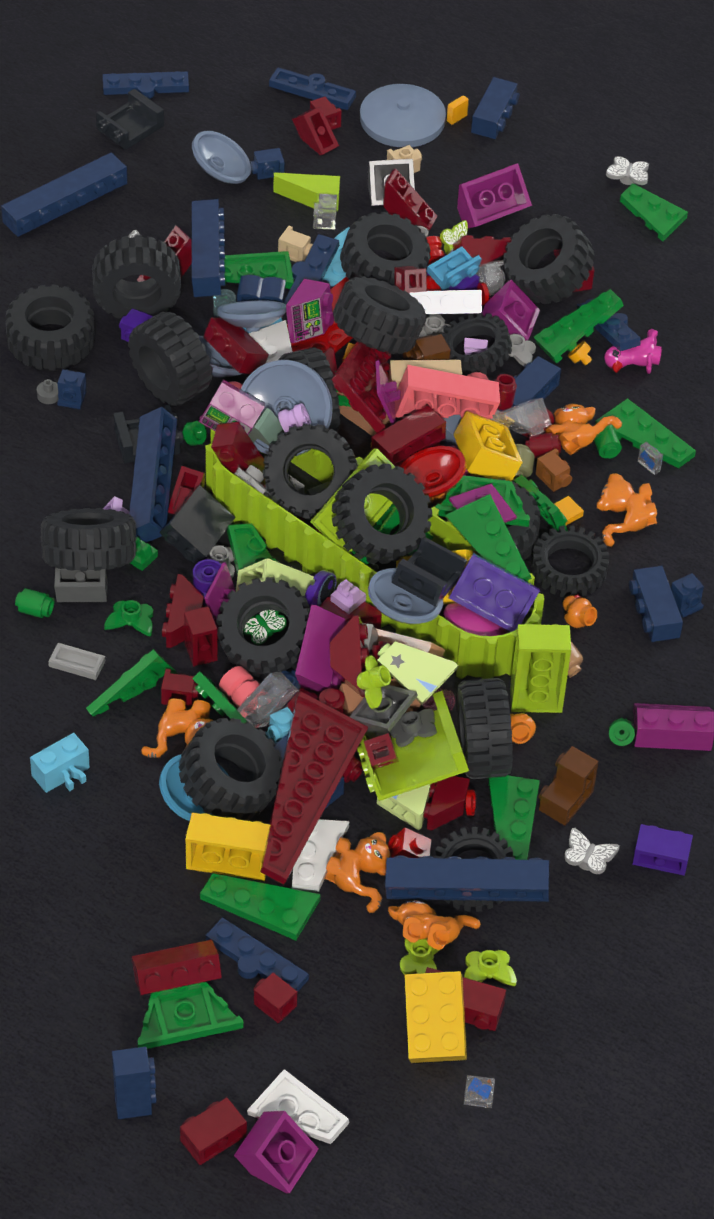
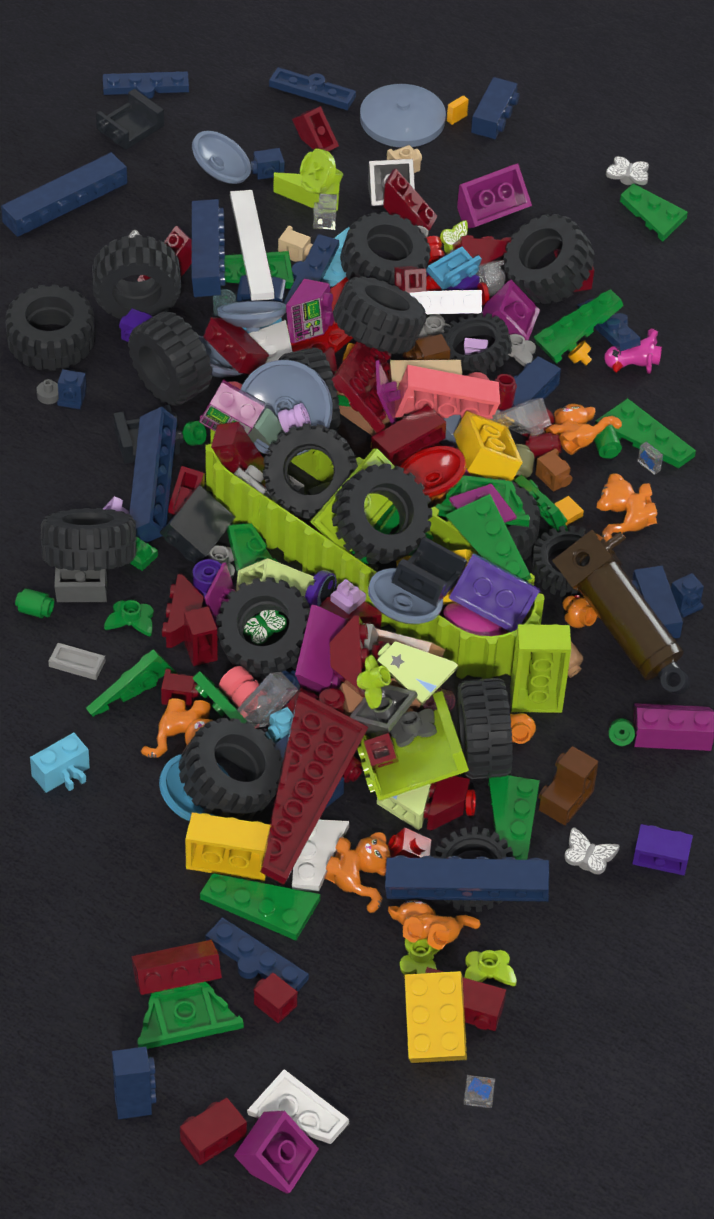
(252, 245): none -> white tile
(319, 171): none -> lime tile
(331, 113): dark red brick -> none
(622, 608): none -> dark brown piece

